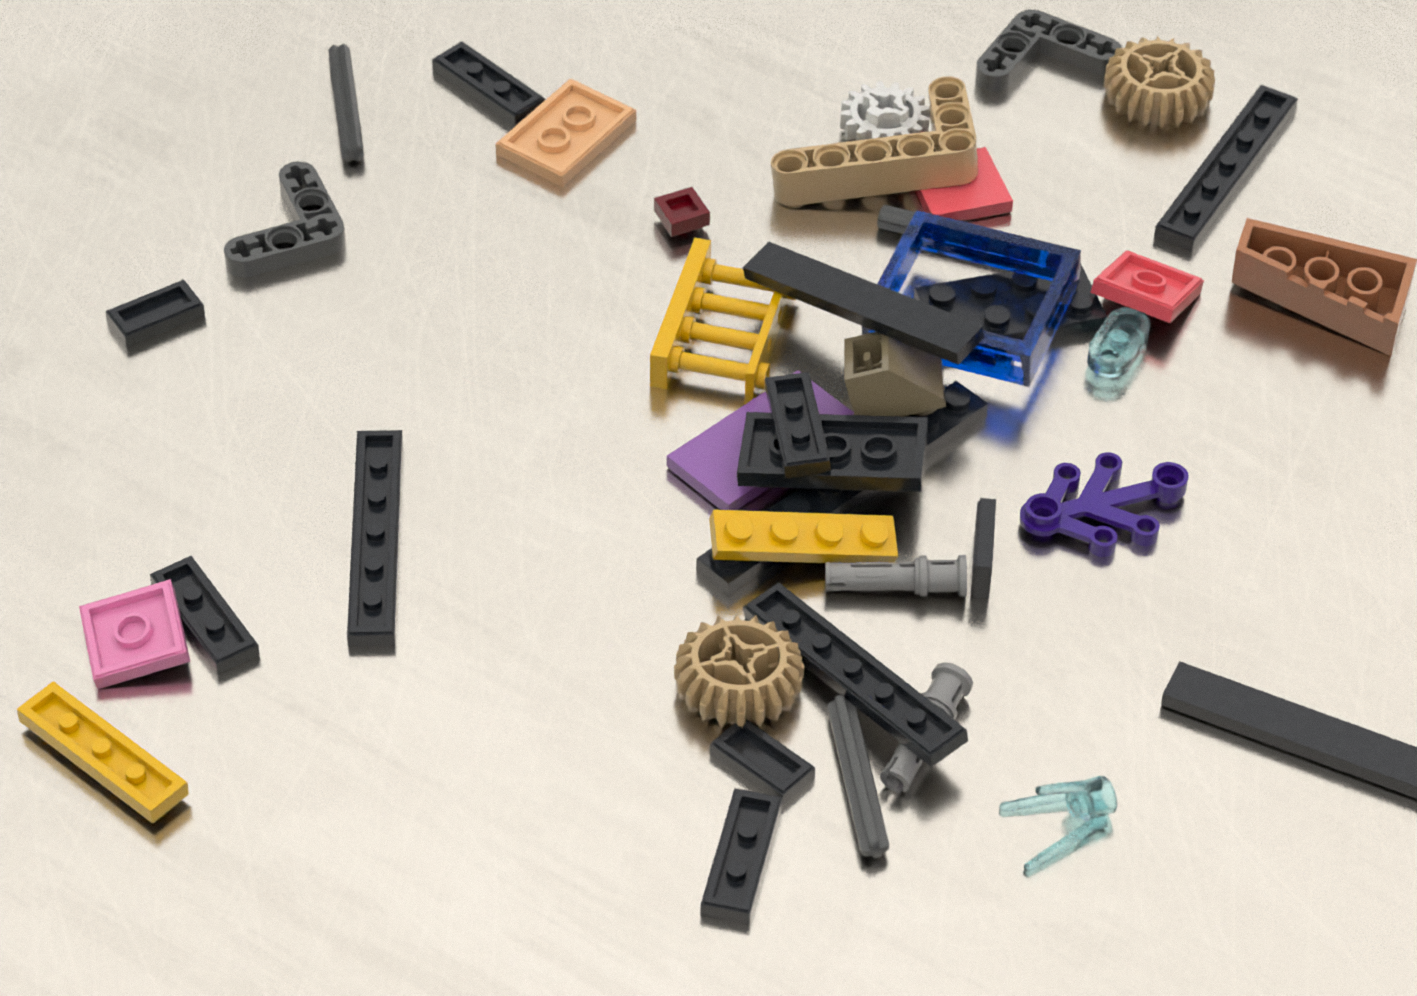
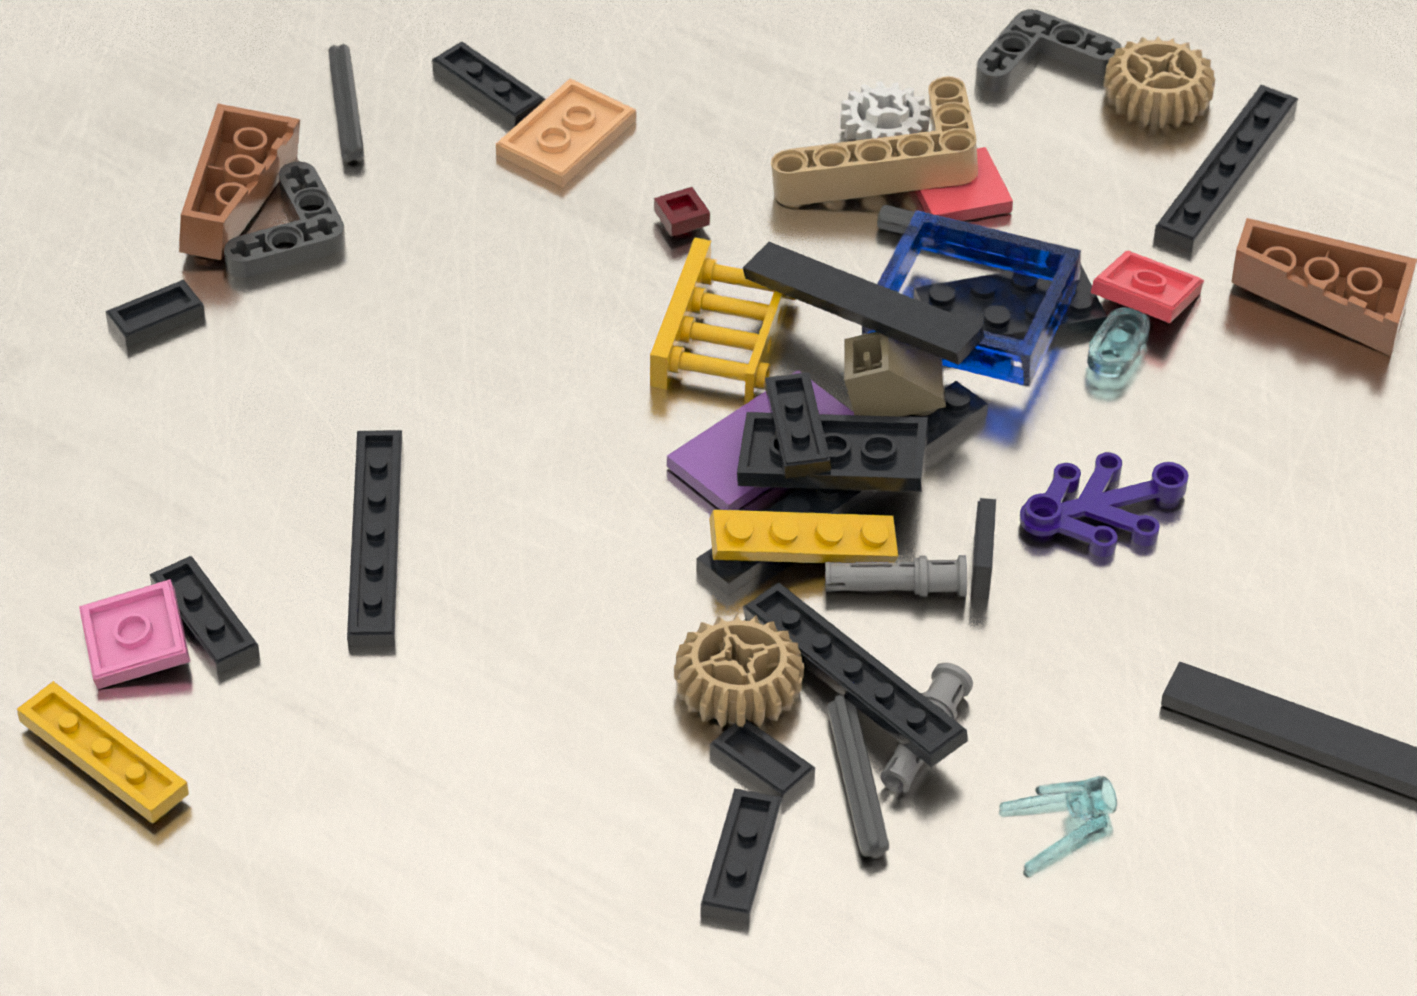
(234, 176): none -> nougat wedge

